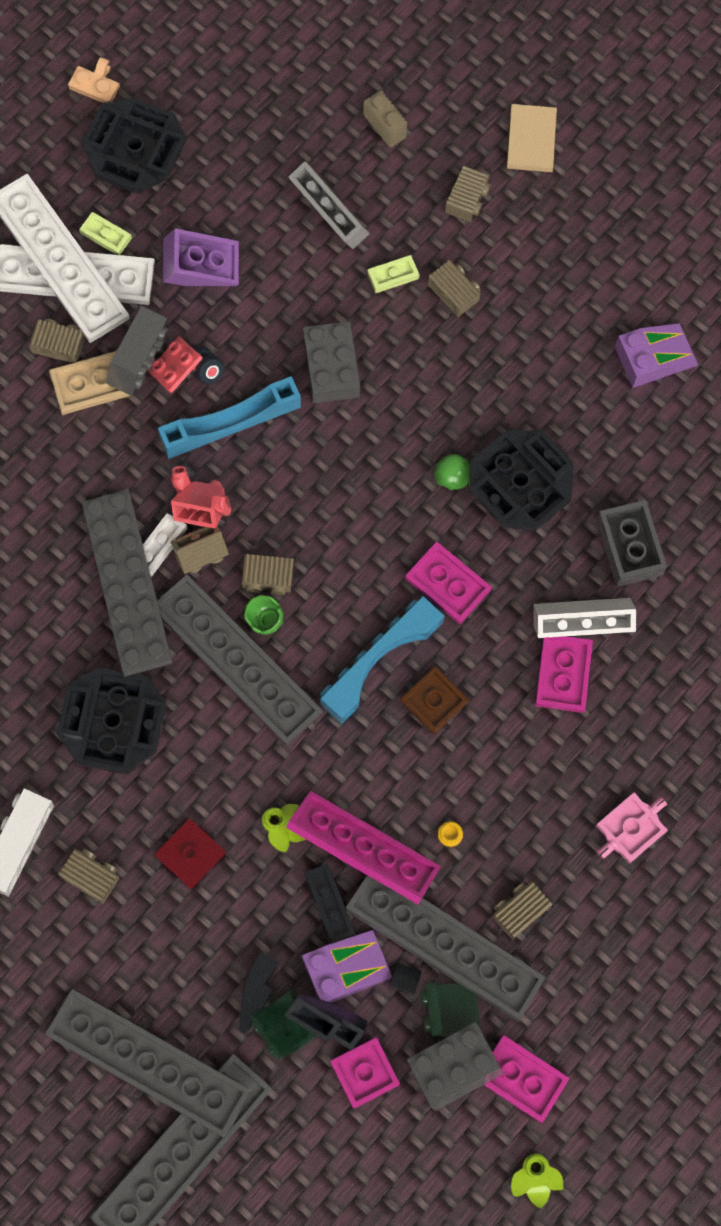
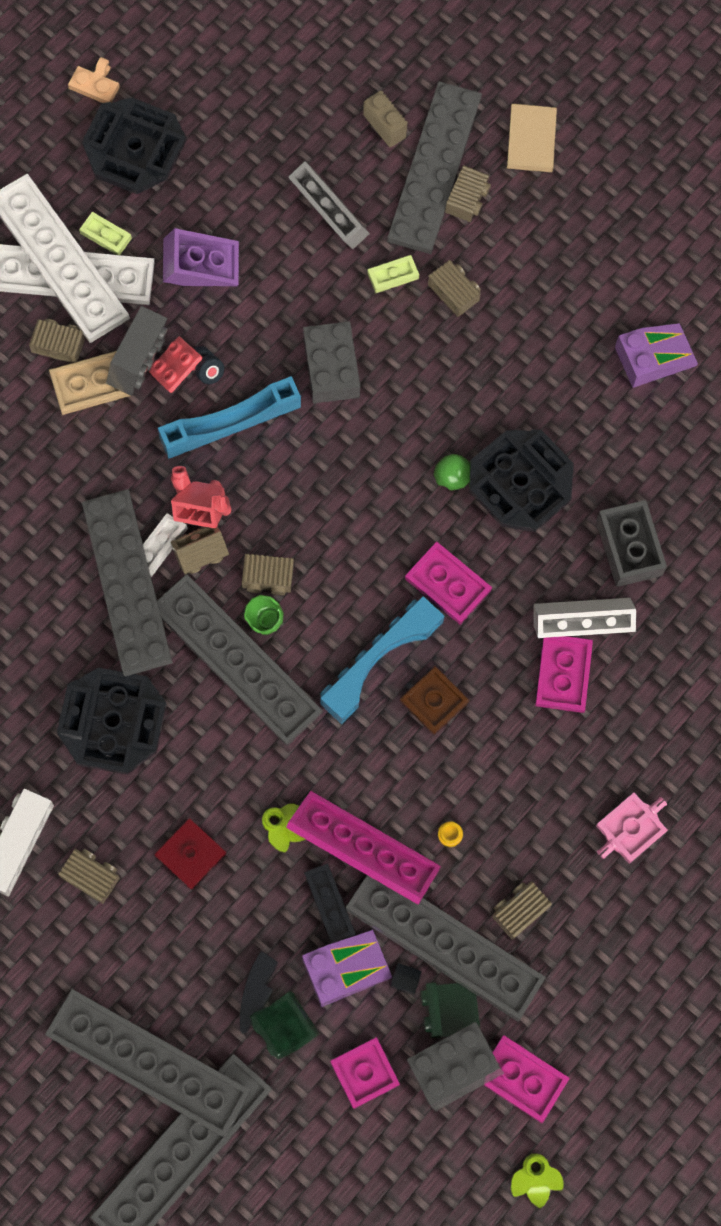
(327, 1020): black slope -> none
(434, 168): none -> dark grey plate

